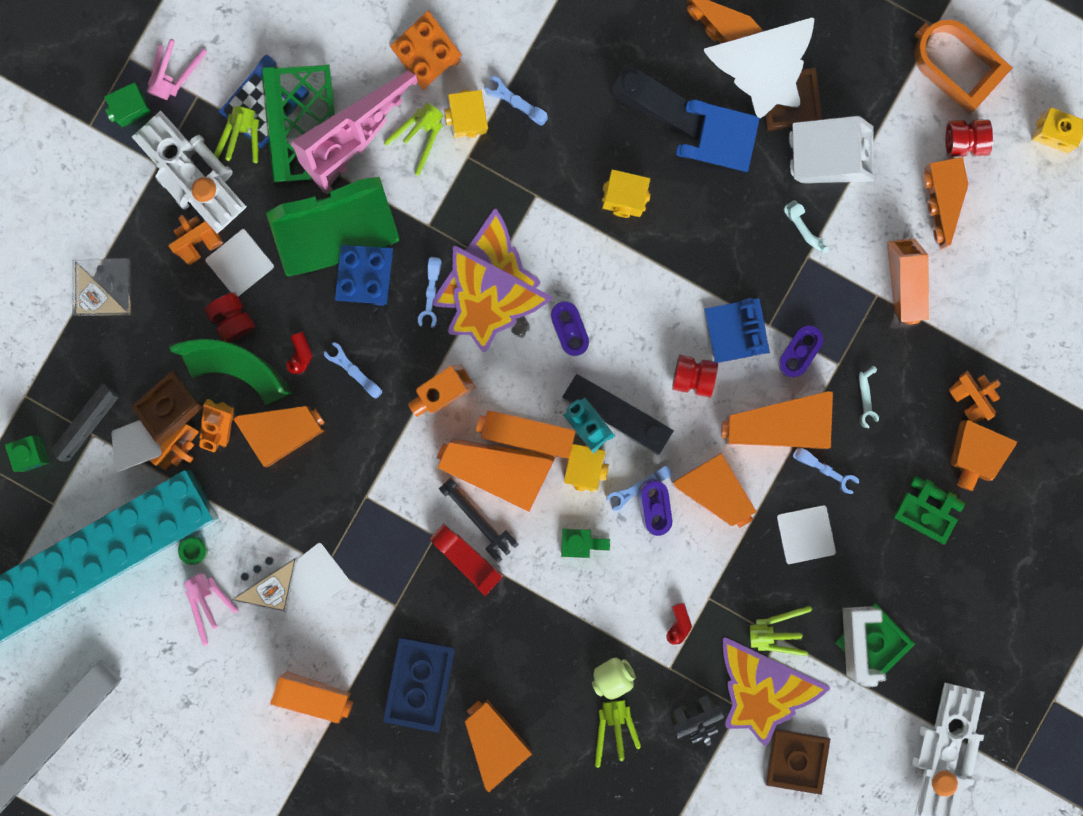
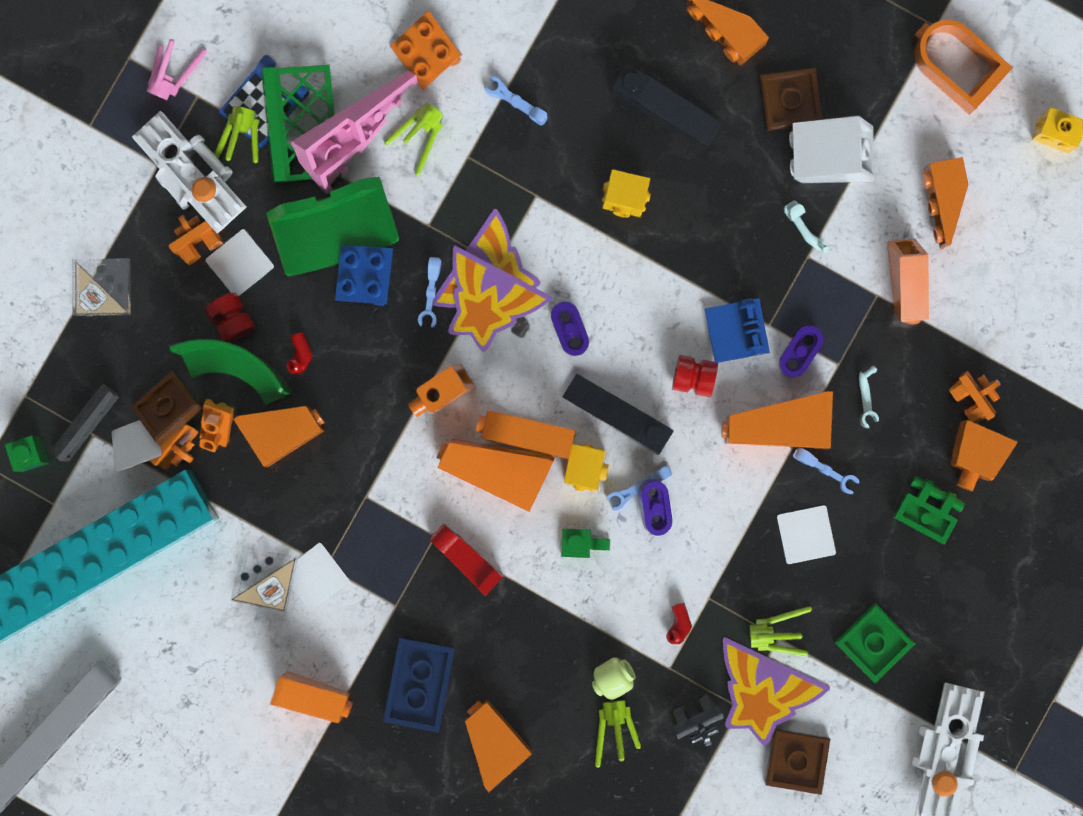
(127, 105): green brick -> none
(193, 550): green tile -> none
(197, 591): bright pink plant -> none
(342, 360): light blue piece -> none
(466, 114): yellow head -> none
(497, 541): black hinge -> none
(588, 424): teal hips -> none
(717, 491): orange slope -> none
(725, 136): blue flag -> none
(766, 64): white sticker -> none
(855, 644): white panel -> none
(966, 138): red wheel -> none

